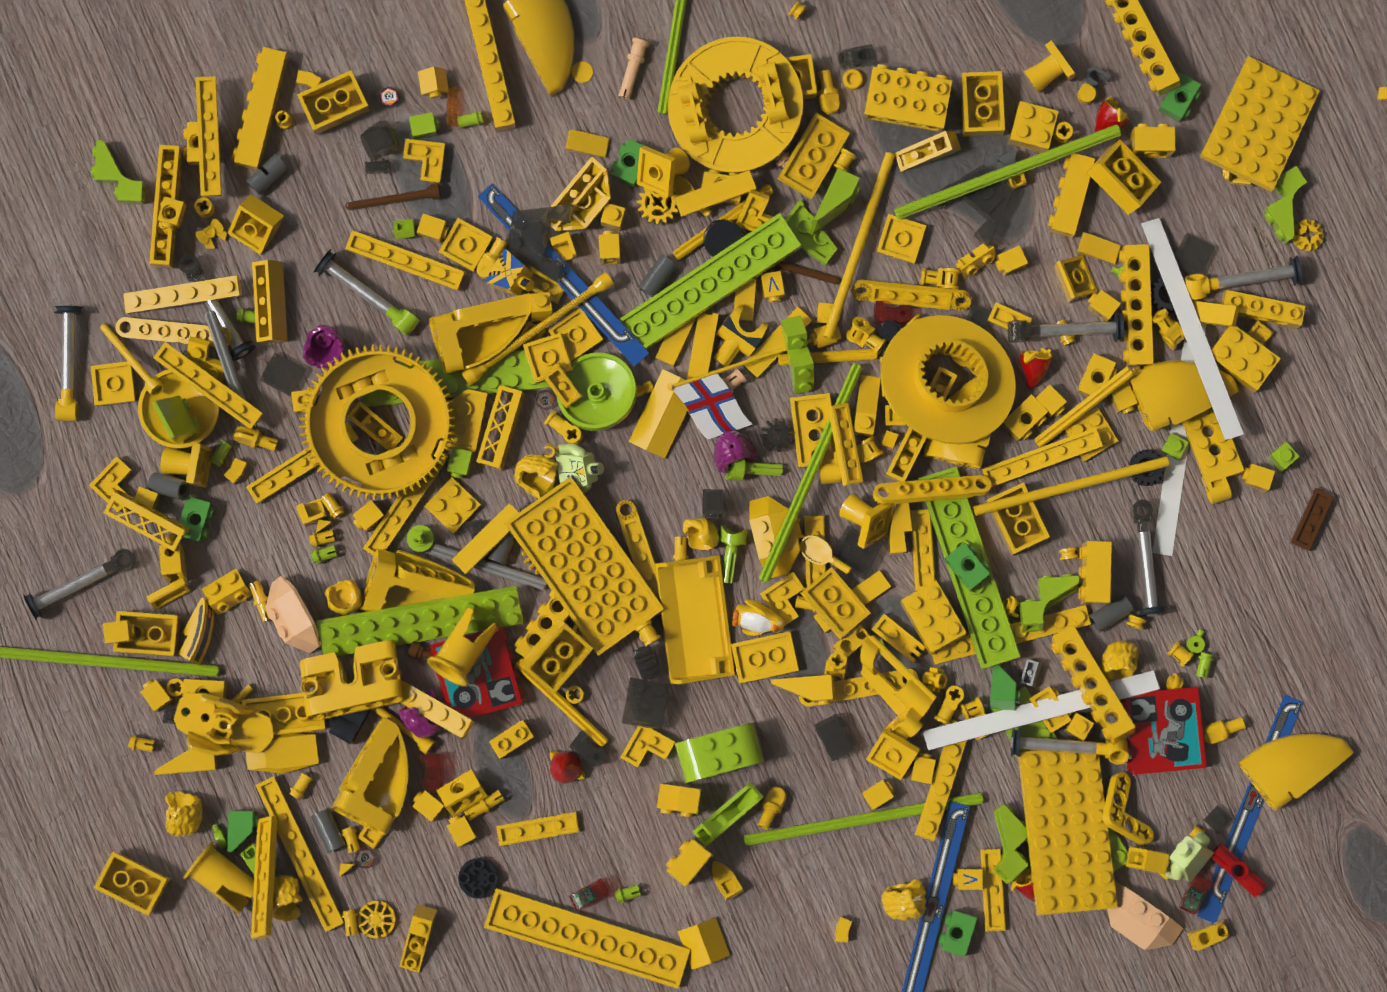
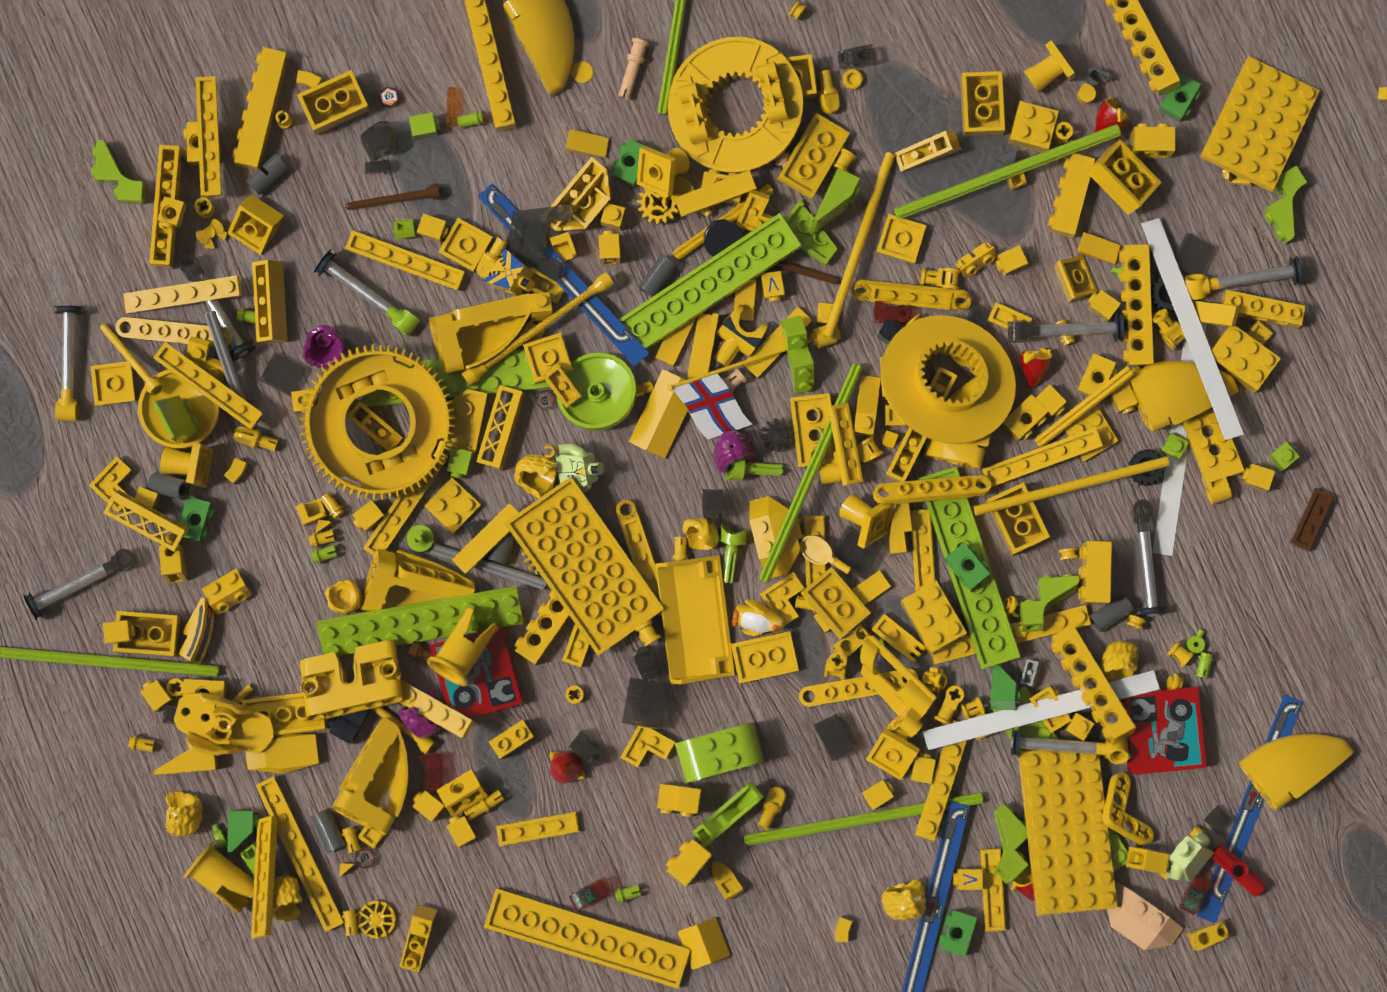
(132, 883): yellow brick -> none
(168, 593): yellow tile -> none
(220, 453): lime pin -> none
(260, 599): yellow pin -> none
(287, 472): yellow plate -> none
(291, 616): light nougat wedge -> none
(300, 786): yellow pin -> none
(431, 156): yellow plate -> none
(433, 82): yellow brick -> none
(478, 878): black tile -> none
(556, 656): yellow brick -> none
(563, 427): yellow connector -> none
(568, 709): yellow axle -> none
(577, 333): yellow plate -> none
(813, 688): yellow slope -> none
(835, 356): yellow axle -> none
(865, 335): yellow connector -> none
(907, 98): yellow brick -> none
(987, 201): clear smoke wing -> none
(1220, 731): yellow arm -> none
(1302, 242): yellow gear -> none

